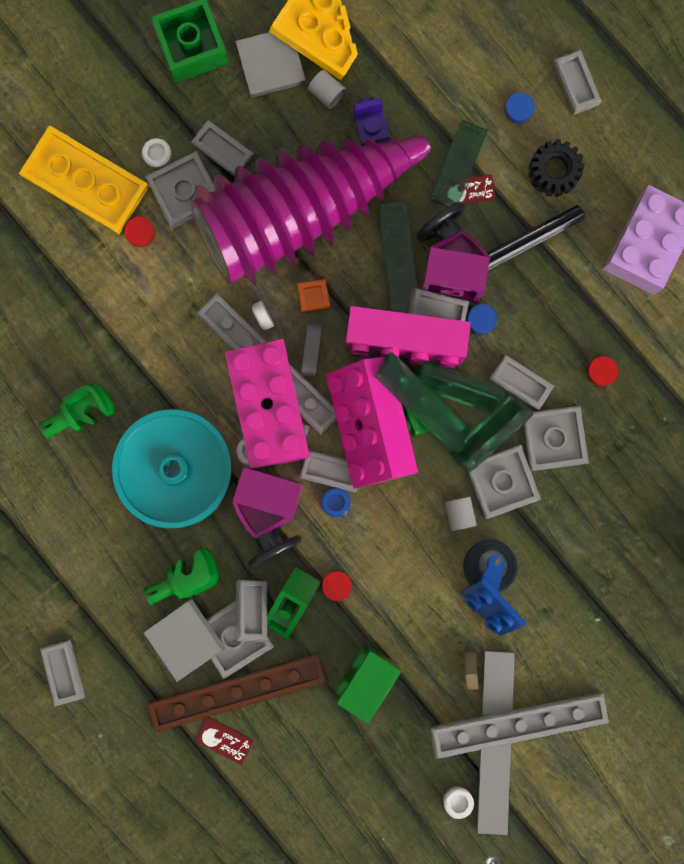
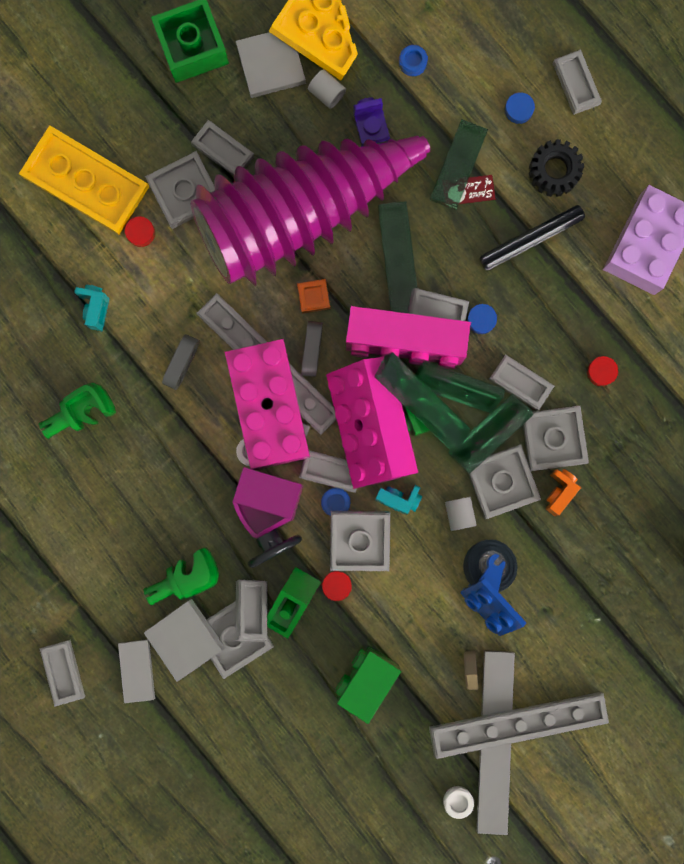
(96, 310): none -> teal bracket
(136, 671): none -> light grey tile
(157, 153): white tile -> none
(172, 469): teal dish -> none
(181, 362): none -> dark grey beam
(224, 741): dark red sticker -> none
(236, 692): reddish brown tile -> none
(262, 315): white tile -> none
(360, 541): none -> light grey tile
(393, 499): none -> teal bracket
(413, 60): none -> blue tile
(458, 262): magenta piece -> none
(561, 497): none -> orange bracket

